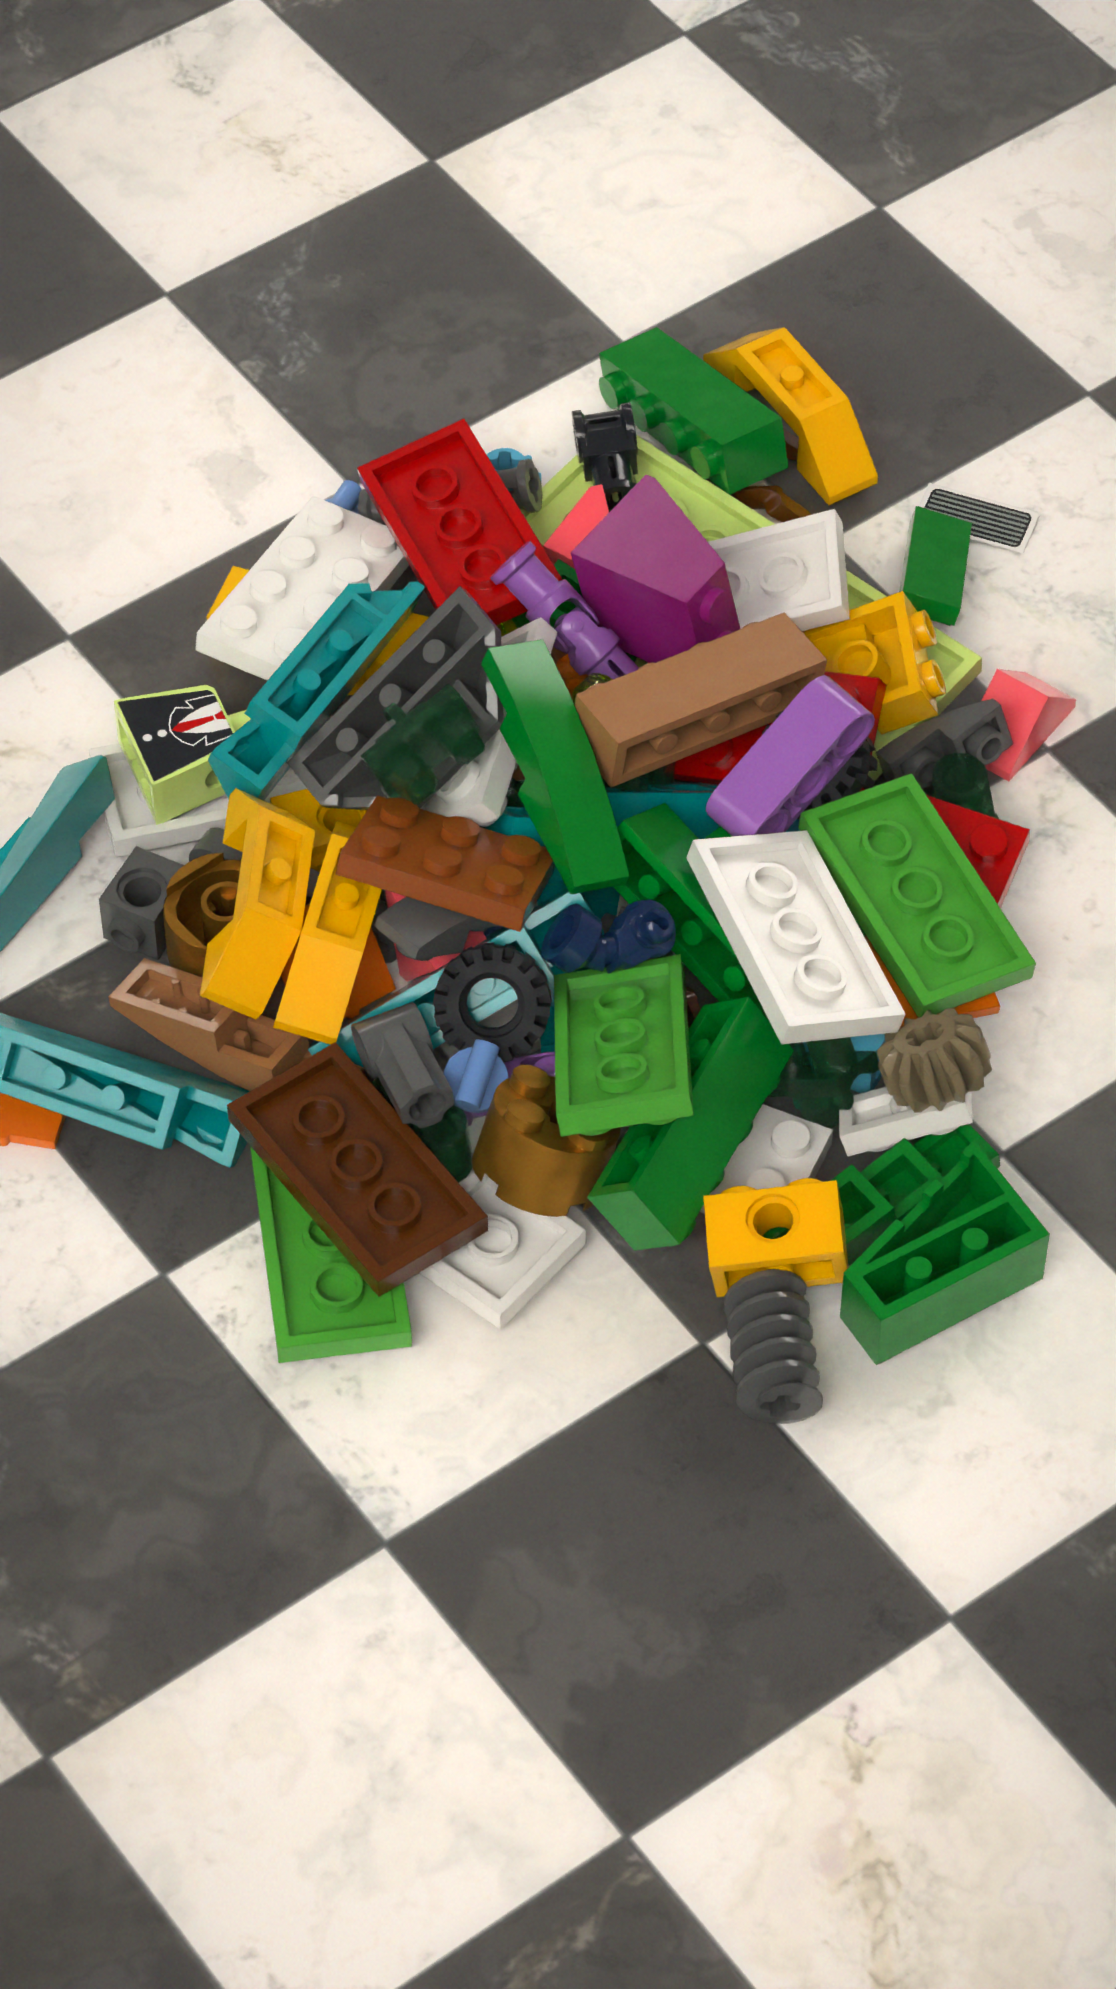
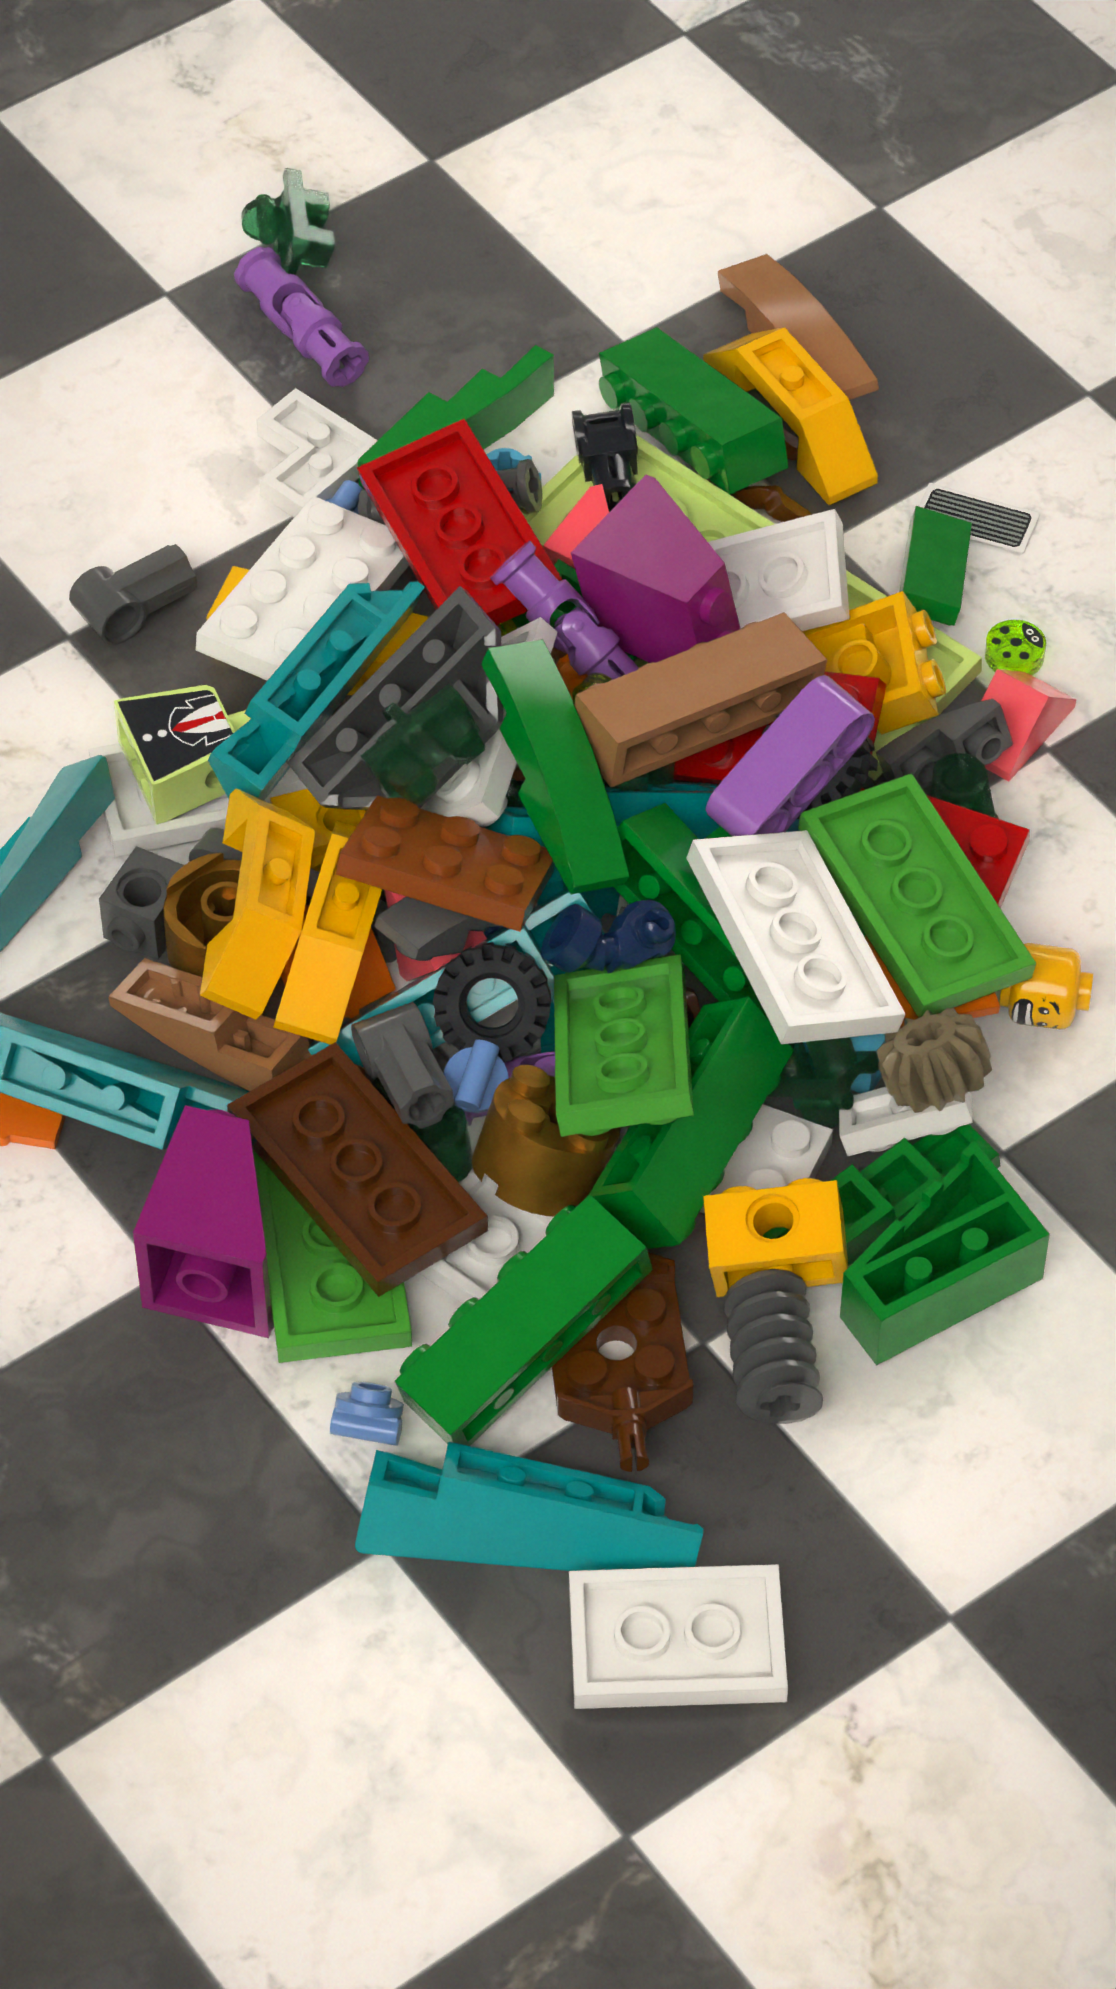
(120, 600): none -> dark grey piece
(203, 1228): none -> magenta slope
(292, 223): none -> clear green hips
(301, 316): none -> medium lavender piece
(319, 451): none -> white plate
(368, 1414): none -> medium blue plate
(486, 402): none -> green slope
(518, 1515): none -> teal wedge
(523, 1322): none -> green brick
(641, 1389): none -> reddish brown plate
(677, 1636): none -> white plate
(778, 300): none -> medium nougat slope
(1015, 647): none -> clear neon green tile
(1052, 992): none -> yellow head

